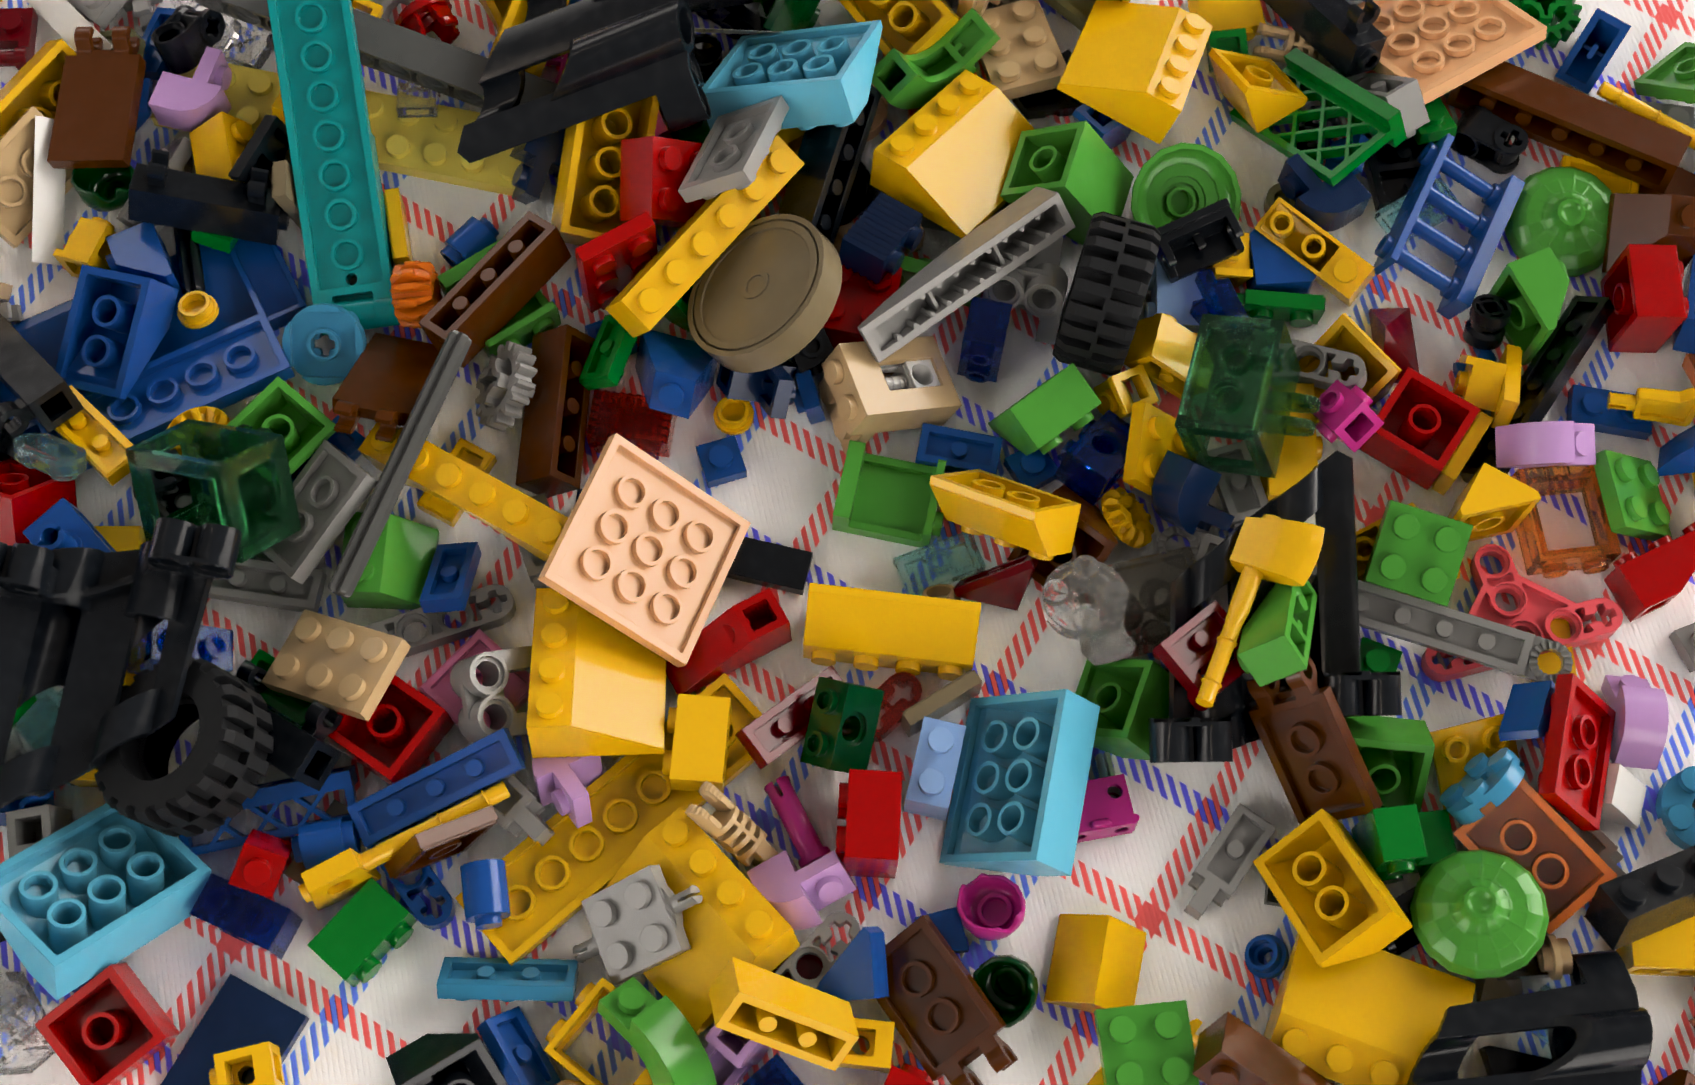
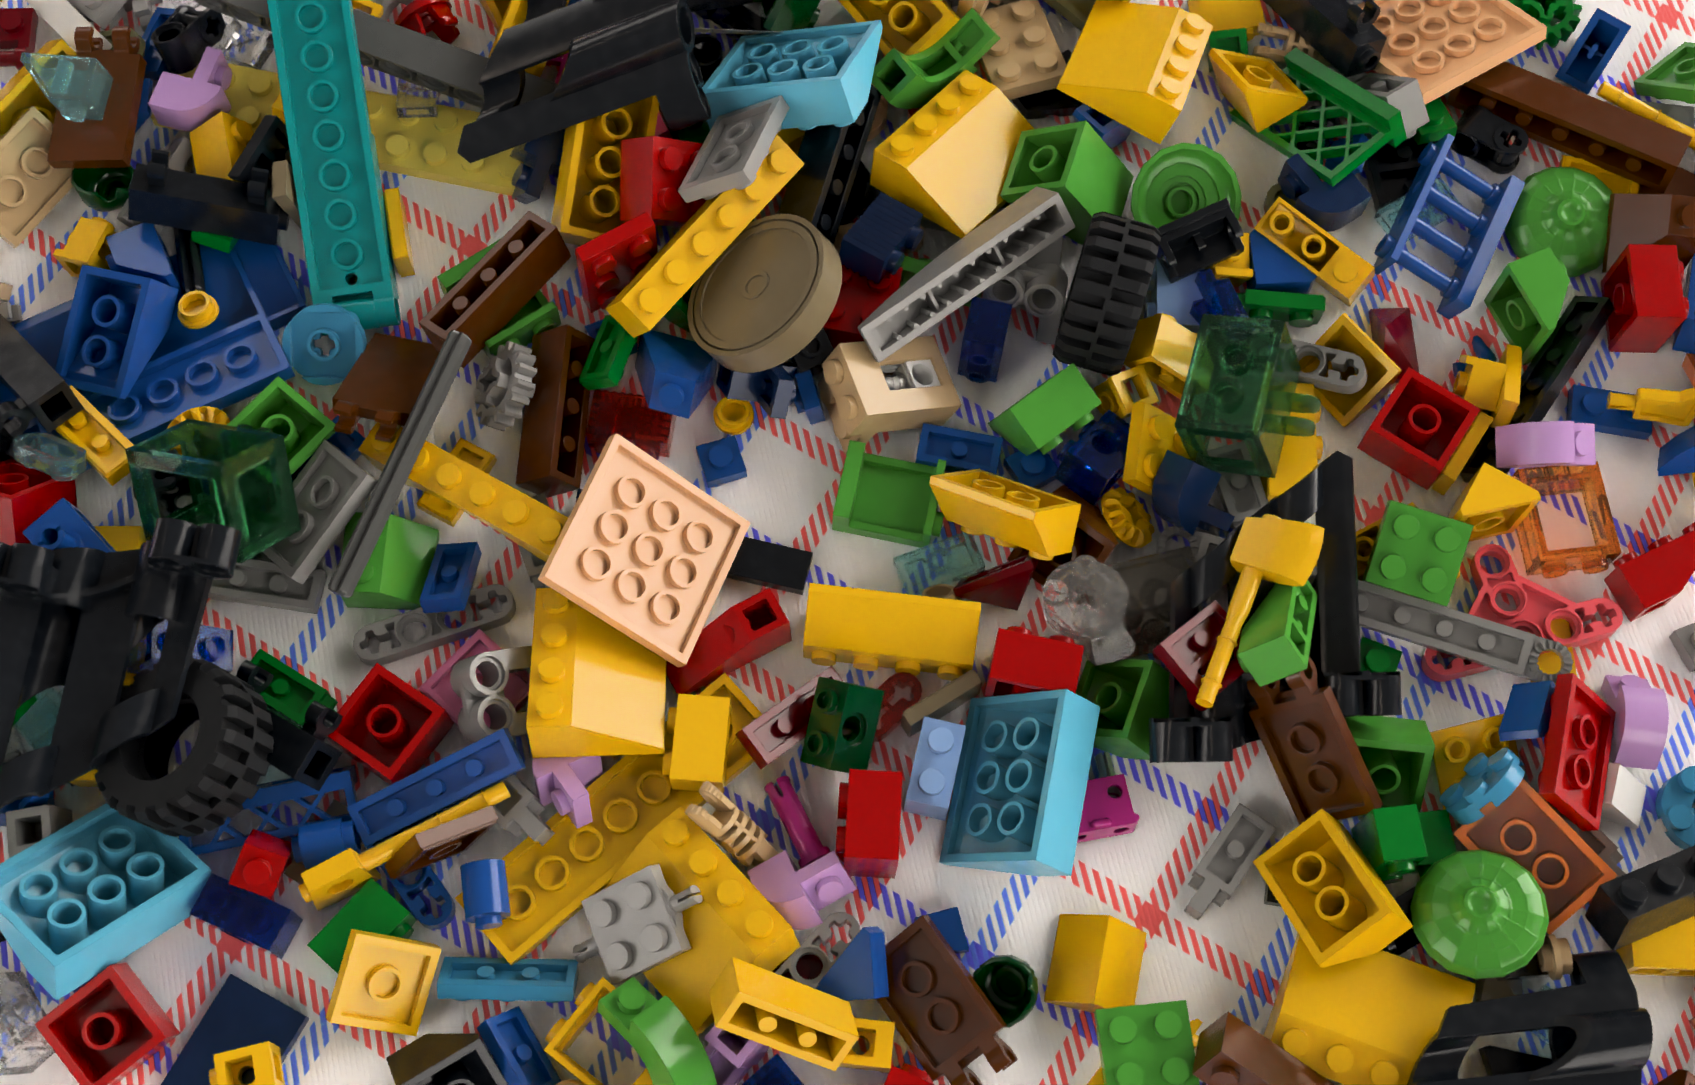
(47, 198): white sticker -> none
(71, 83): none -> clear light blue slope
(336, 664): tan plate -> none
(383, 983): none -> yellow plate
(414, 291): orange gear -> none
(469, 240): blue brick -> none
(991, 907): dark pink hair -> none
(1032, 663): none -> red brick
(1256, 951): blue plate -> none
(1346, 416): dark pink brick -> none
(1487, 322): black wheel -> none
(1631, 496): bright green plate -> none

